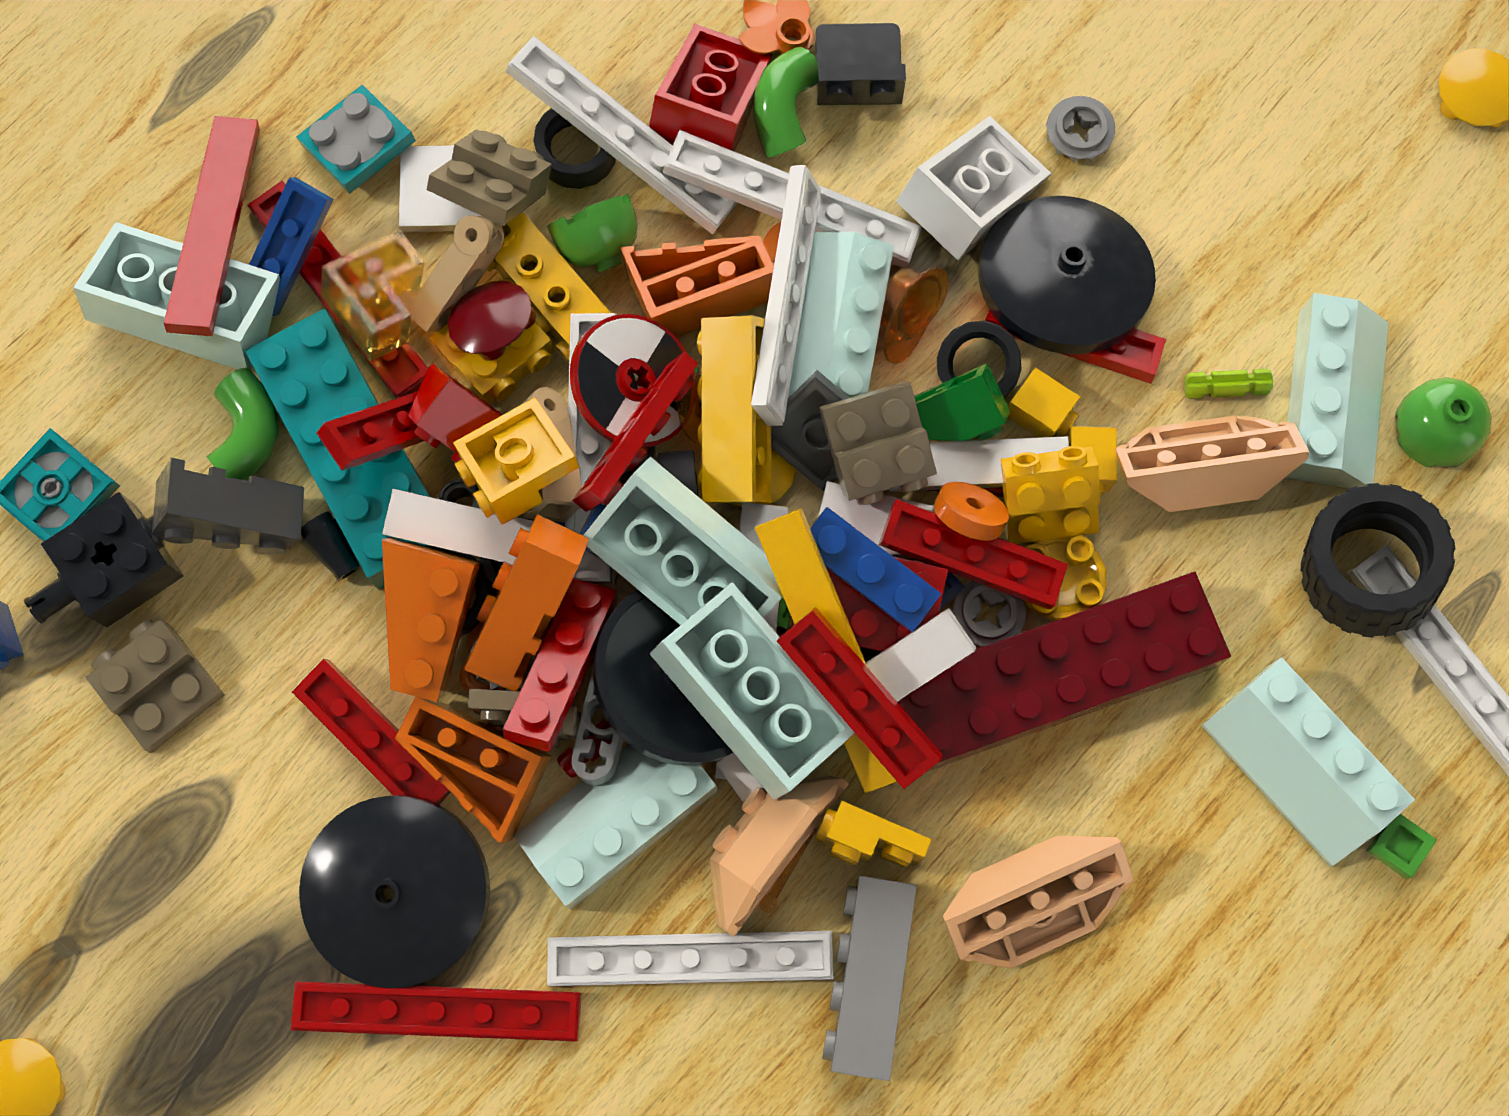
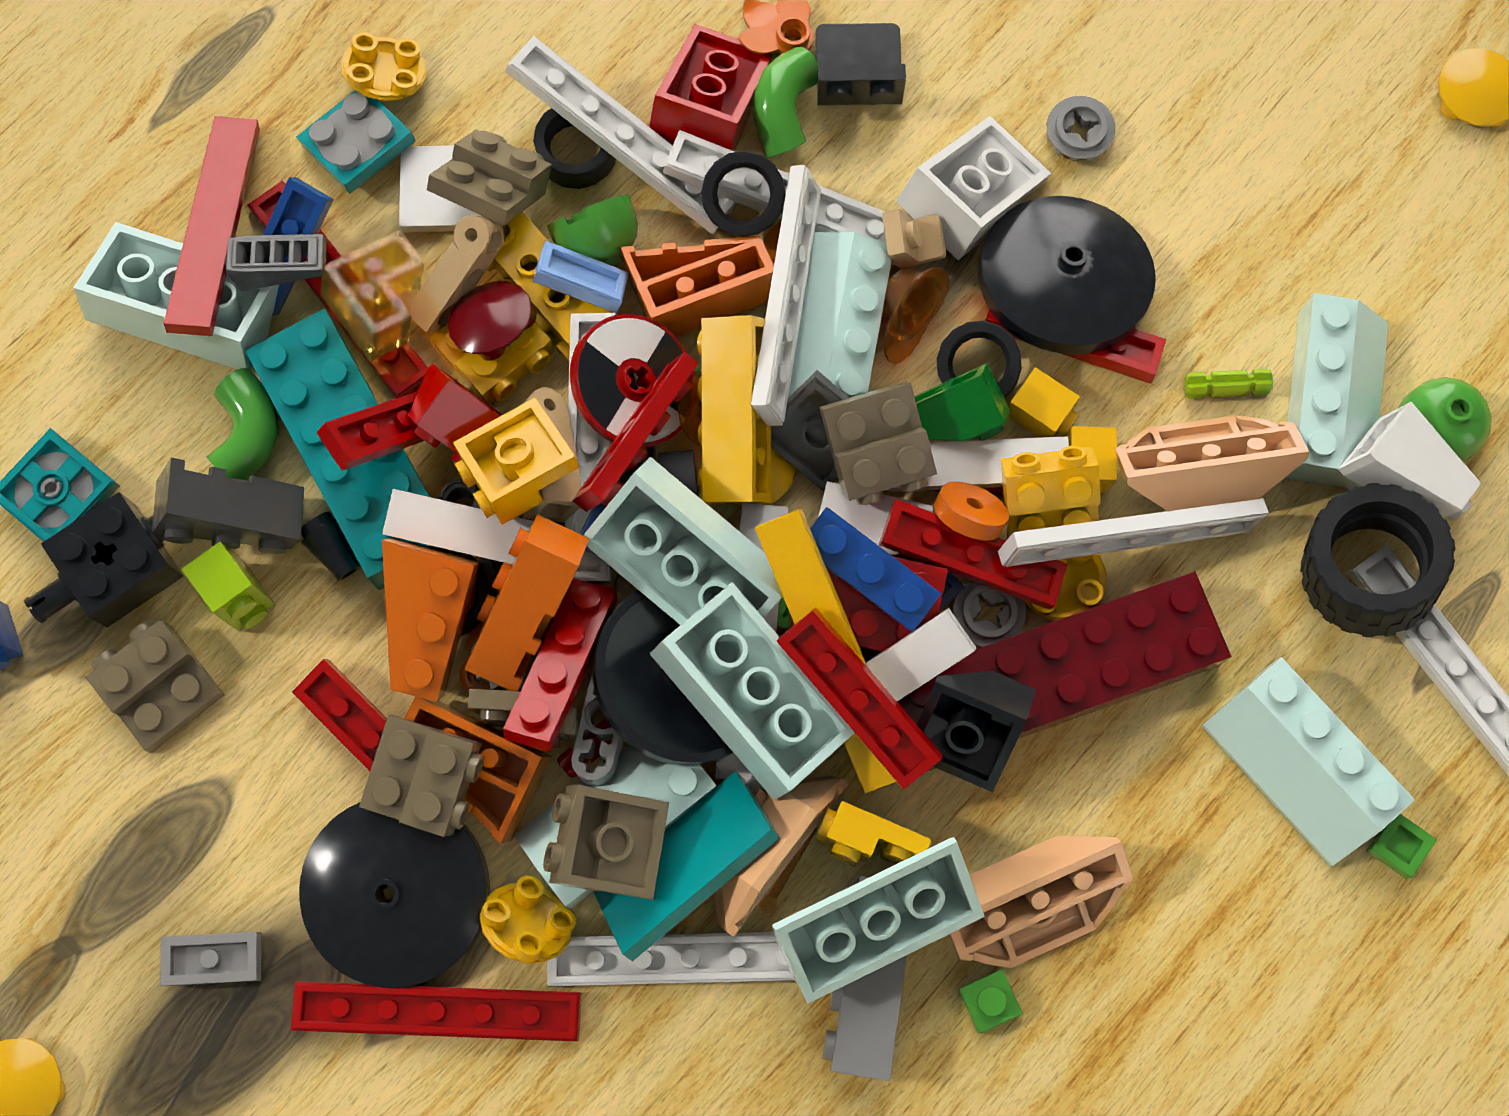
(210, 959): none -> light grey plate
(229, 587): none -> lime brick
(248, 254): none -> dark grey slope
(383, 67): none -> yellow dish
(422, 776): none -> dark tan plate
(527, 921): none -> yellow dish
(580, 277): none -> light blue tile
(606, 841): none -> dark tan plate
(695, 861): none -> teal tile
(719, 170): none -> black tyre
(878, 920): none -> light aqua slope
(913, 240): none -> tan bracket
(976, 723): none -> black slope
(990, 1001): none -> bright green plate
(1131, 532): none -> white tile
(1412, 454): none -> white slope

